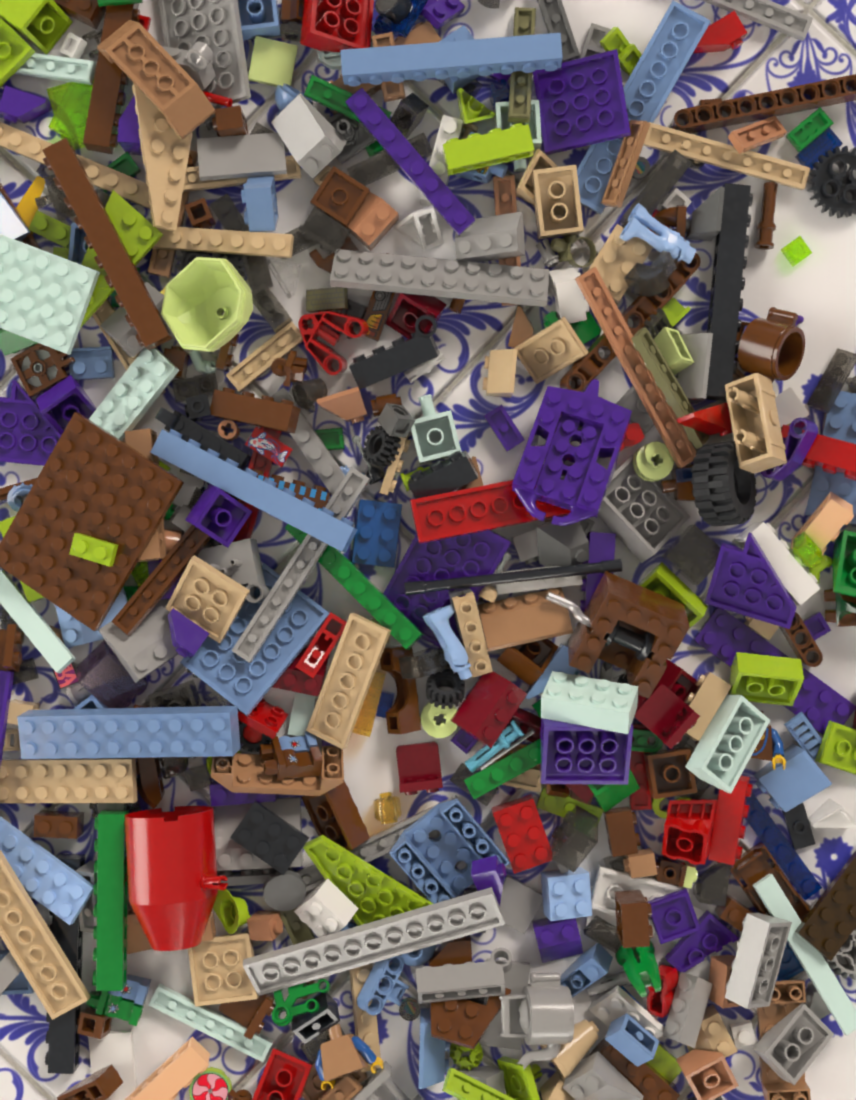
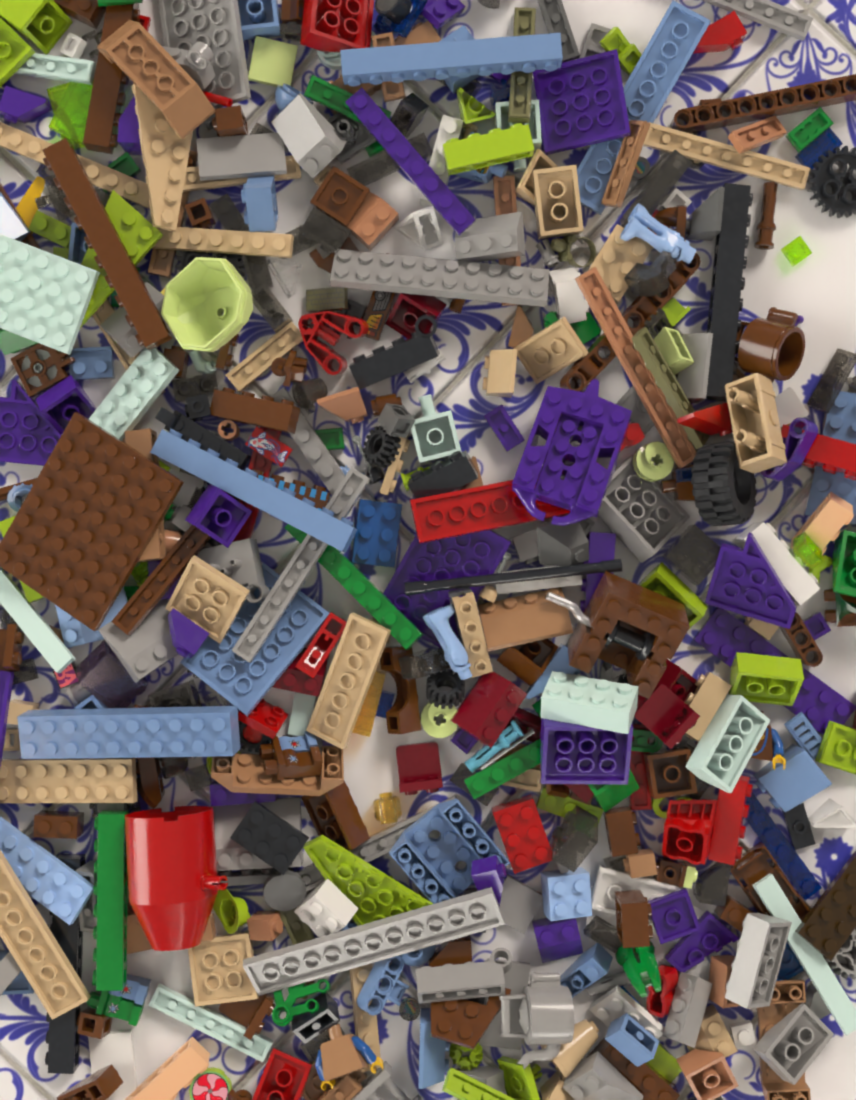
(93, 549): lime plate -> none

